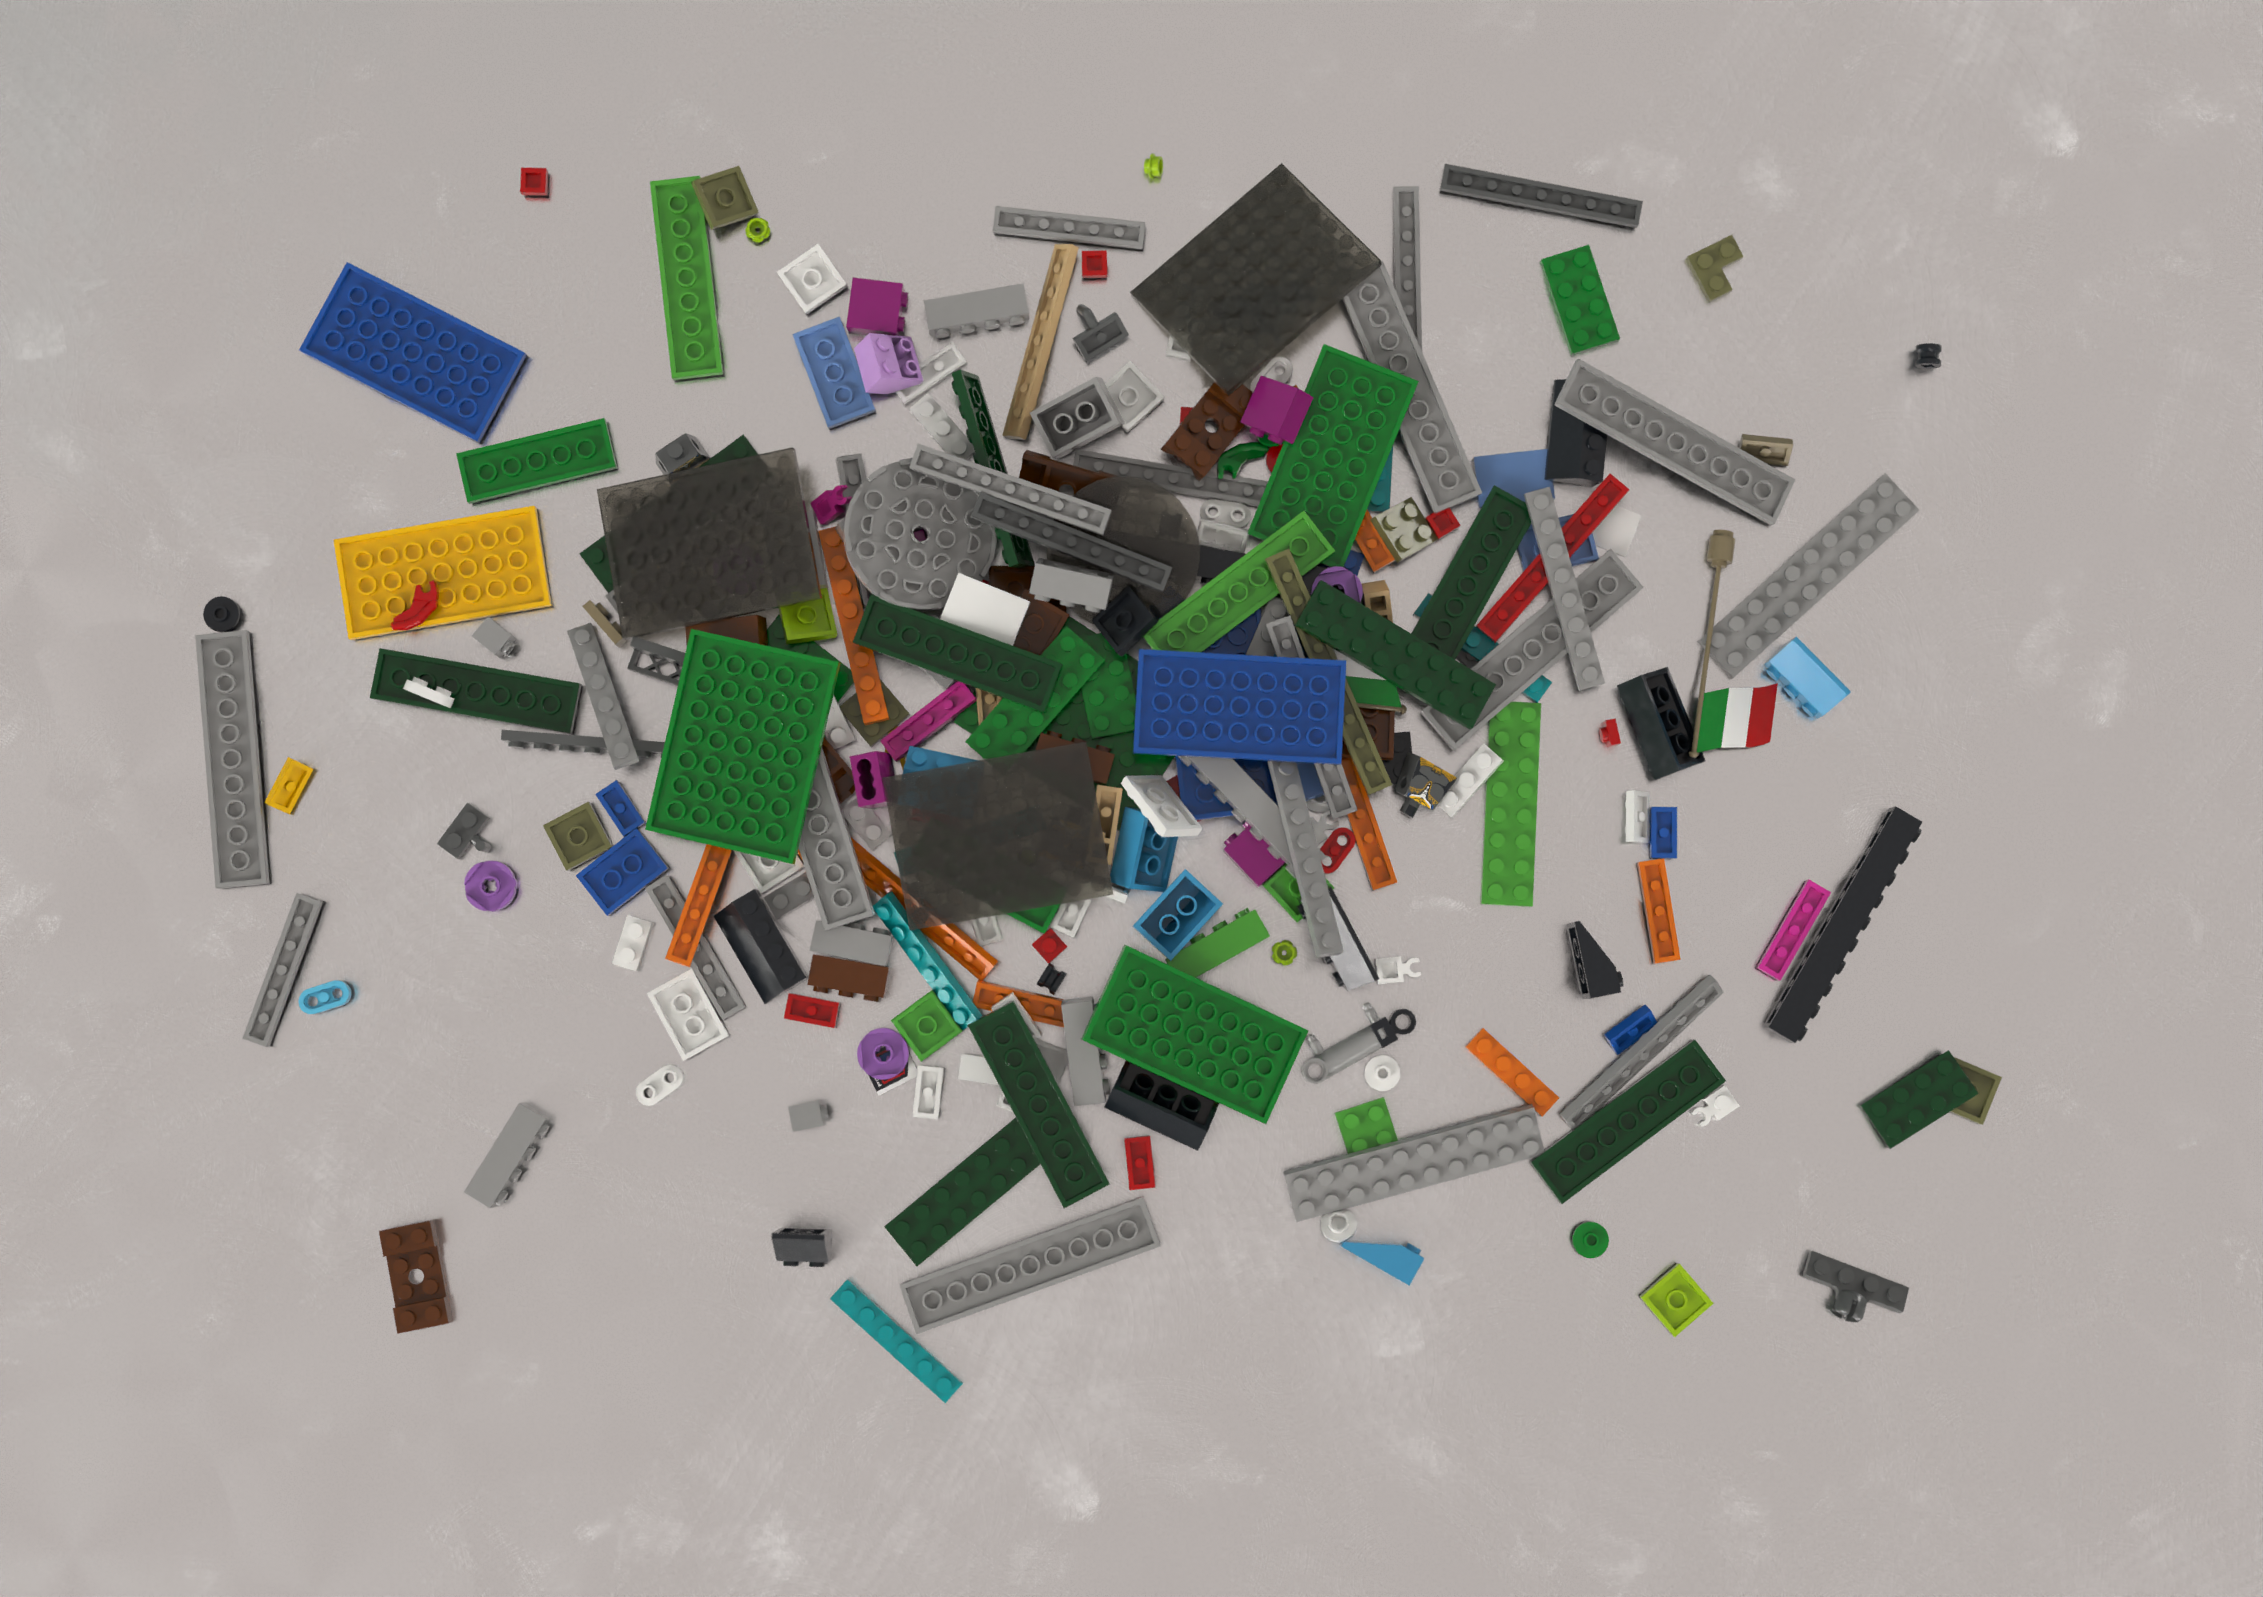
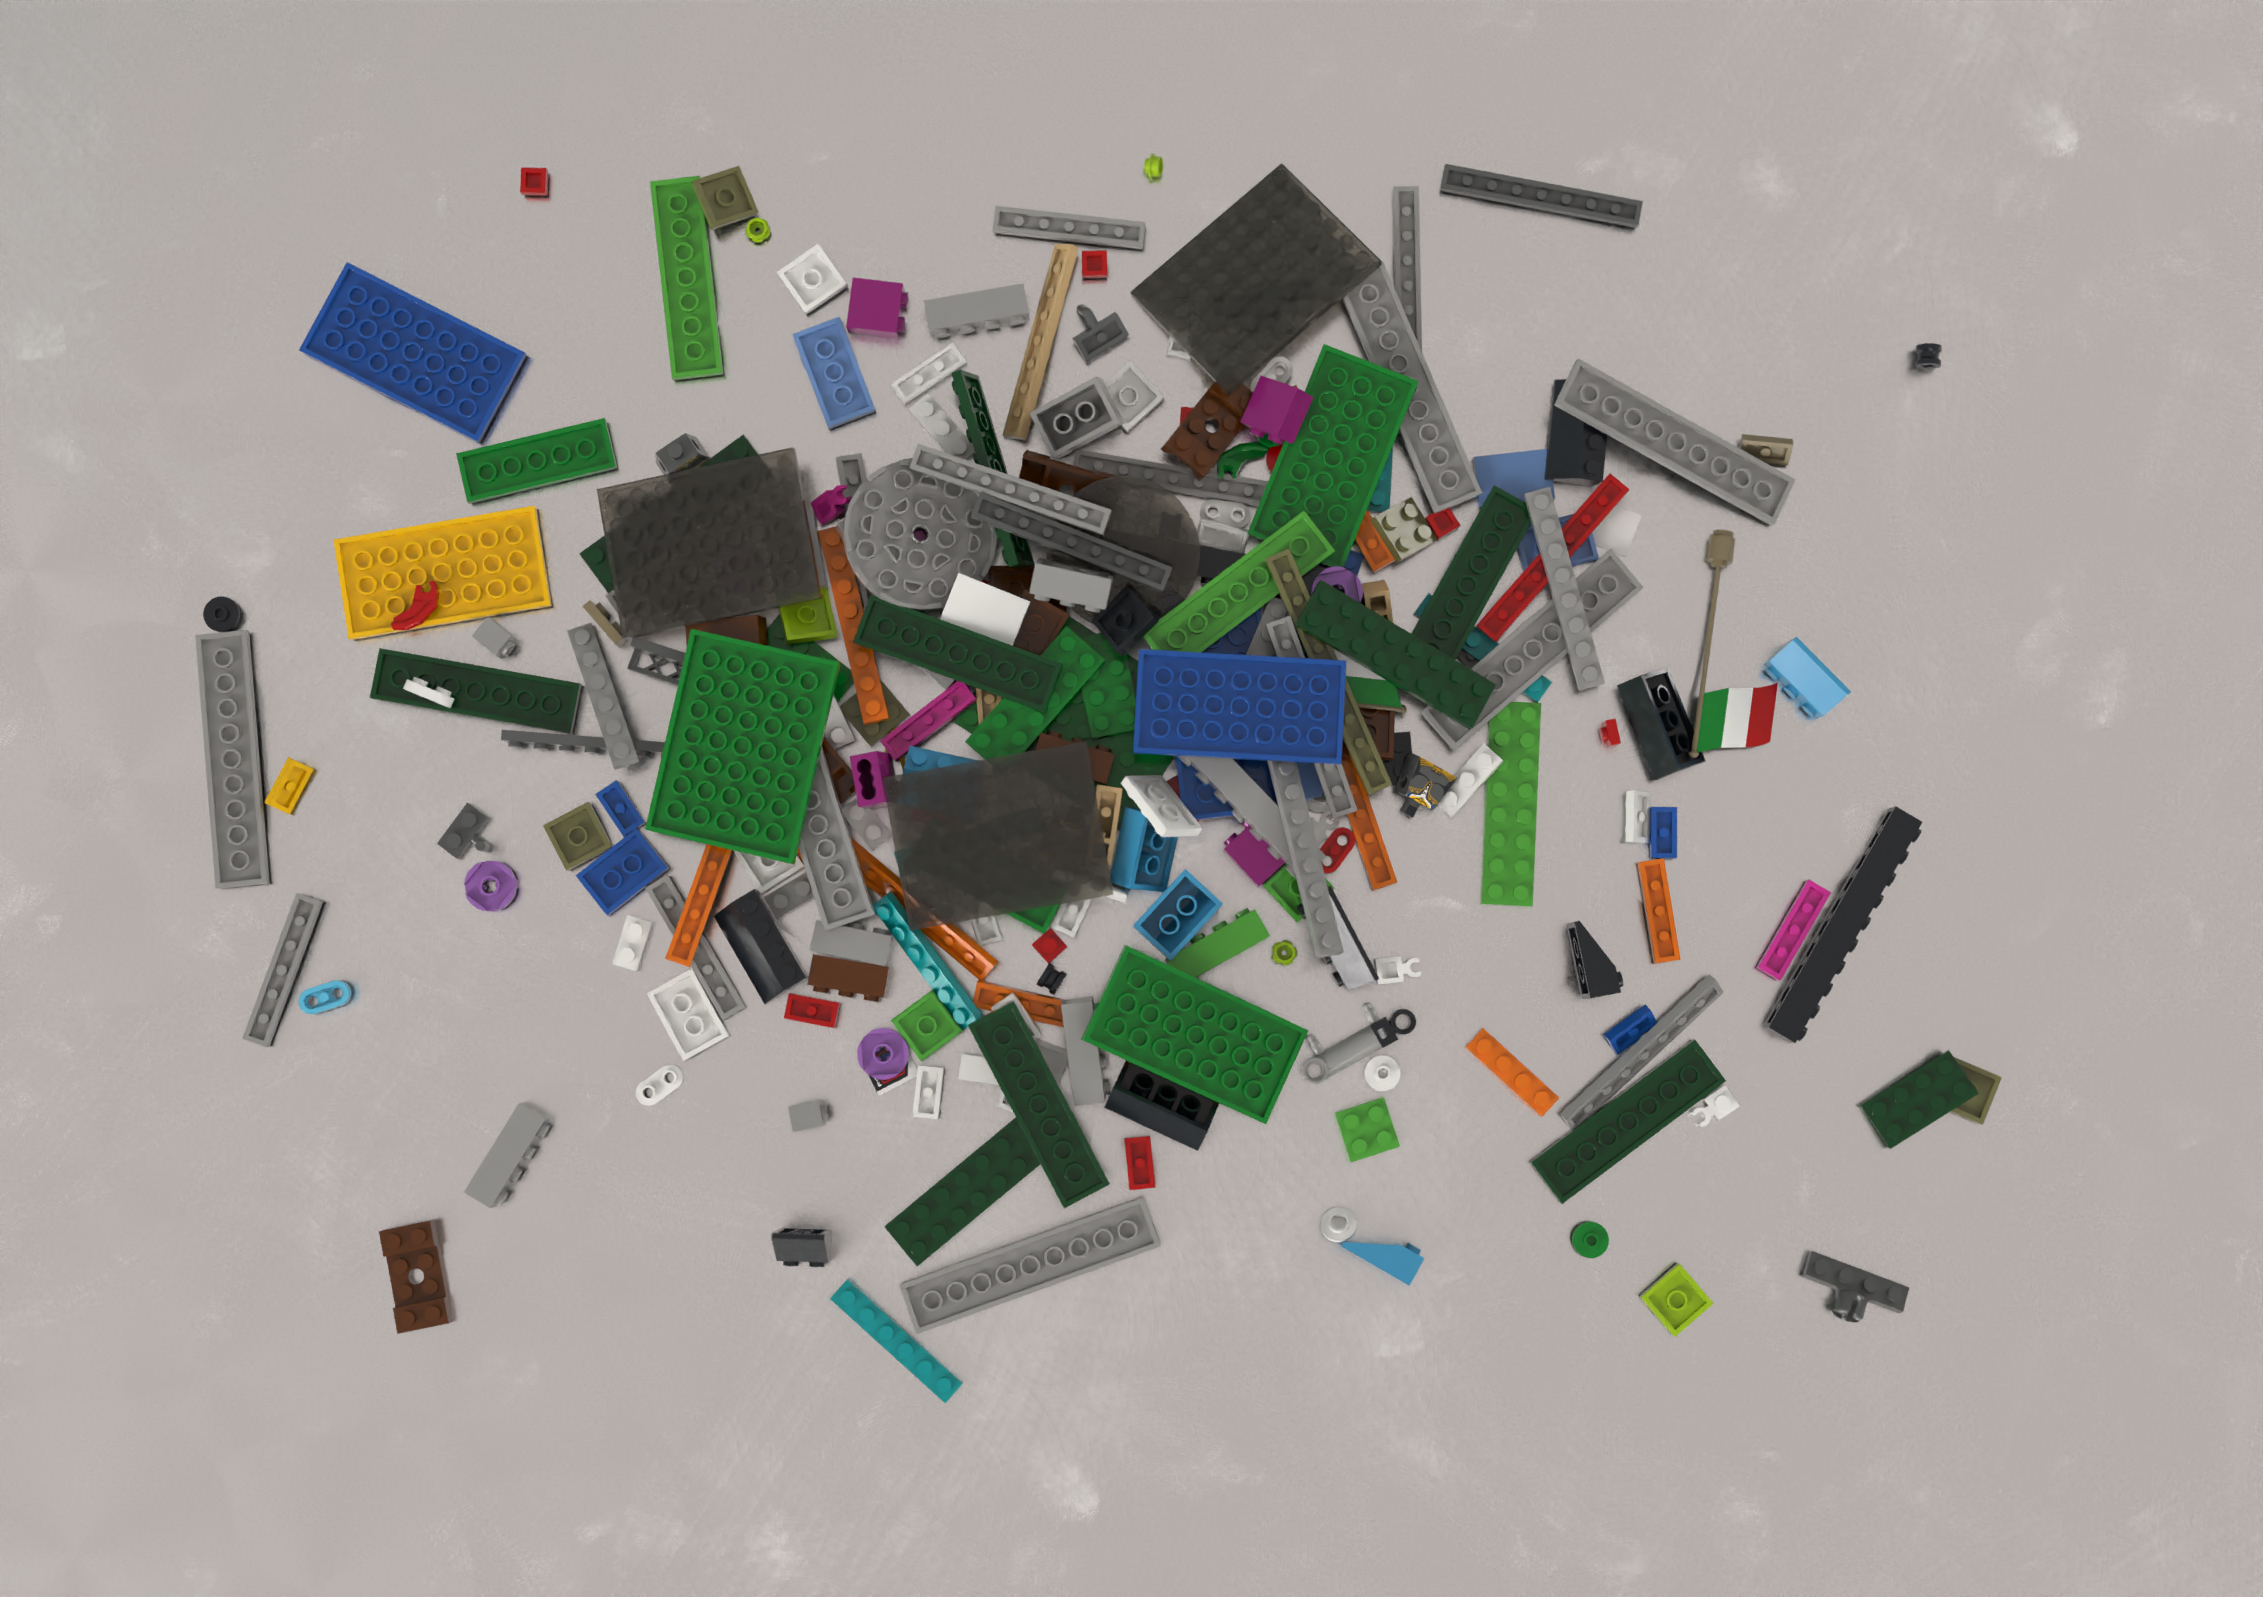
(887, 363): lavender slope -> none
(1414, 1162): light grey plate -> none
(1580, 300): green plate -> none
(1708, 267): olive plate -> none
(1809, 575): light grey plate -> none

